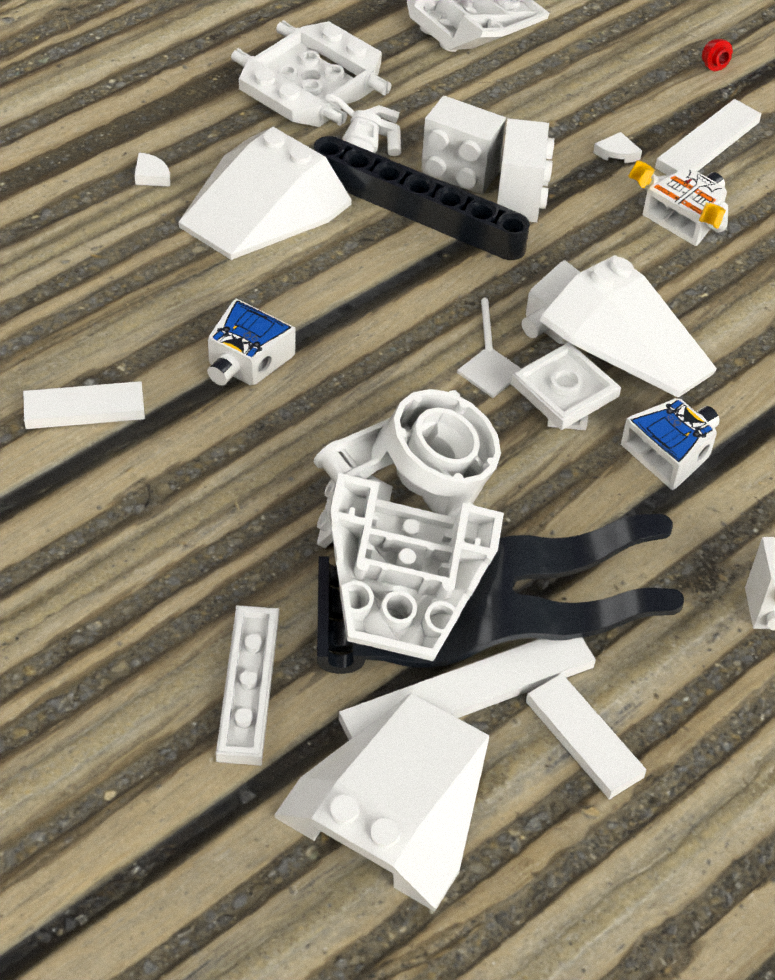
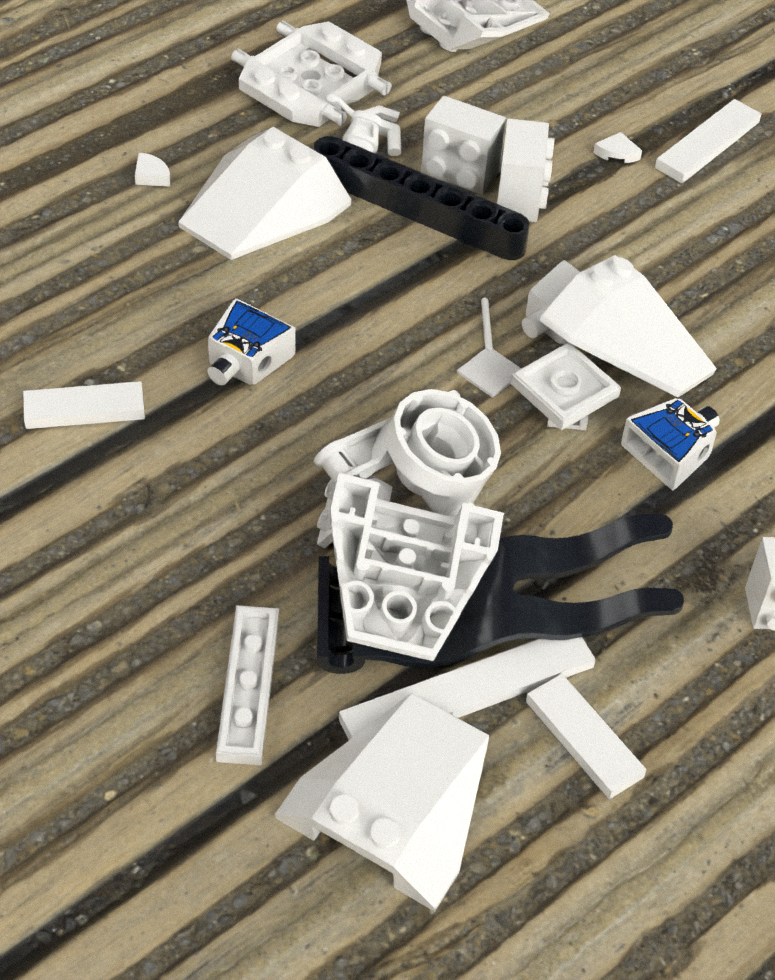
(683, 201): white torso -> none
(717, 54): red plate -> none

